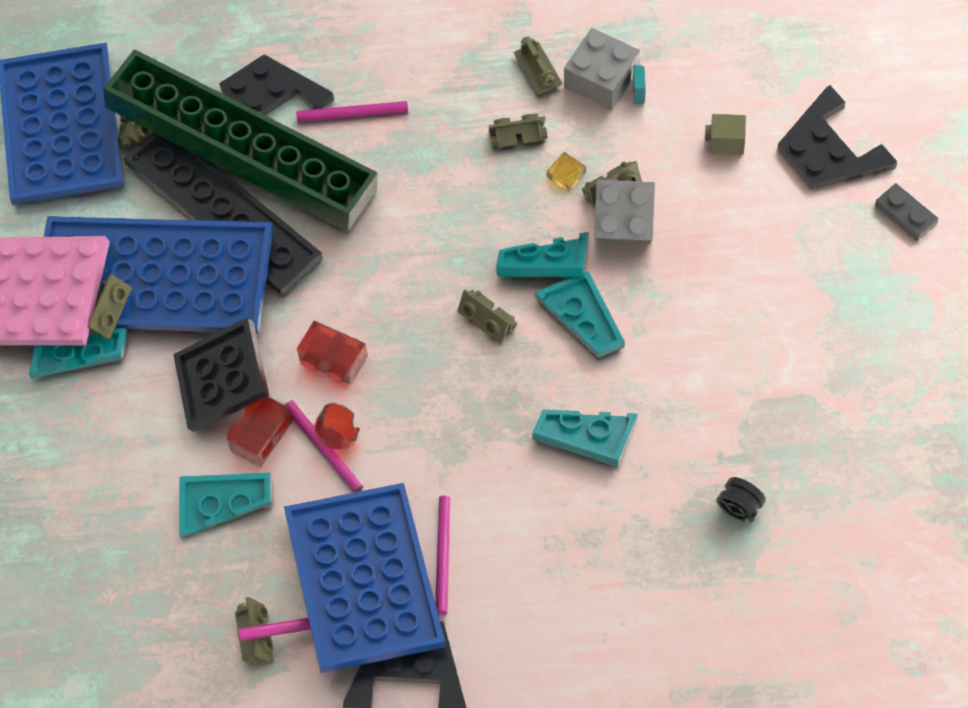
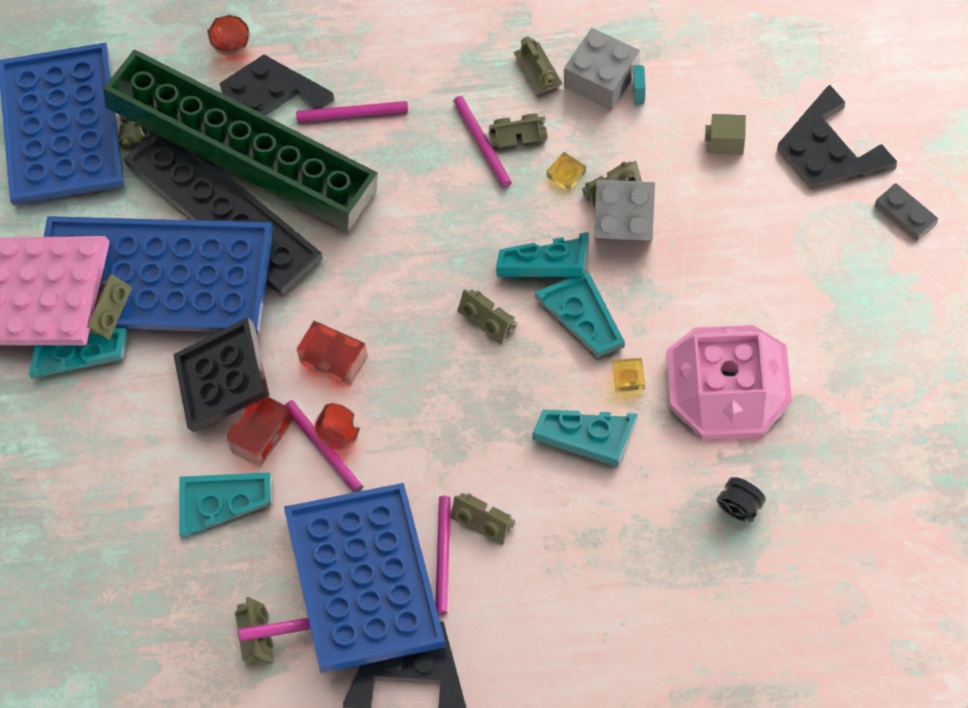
(228, 35): none -> clear red hair
(472, 513): none -> olive hinge
(482, 142): none -> dark pink bar
(628, 374): none -> clear yellow plate
(722, 404): none -> bright pink piece

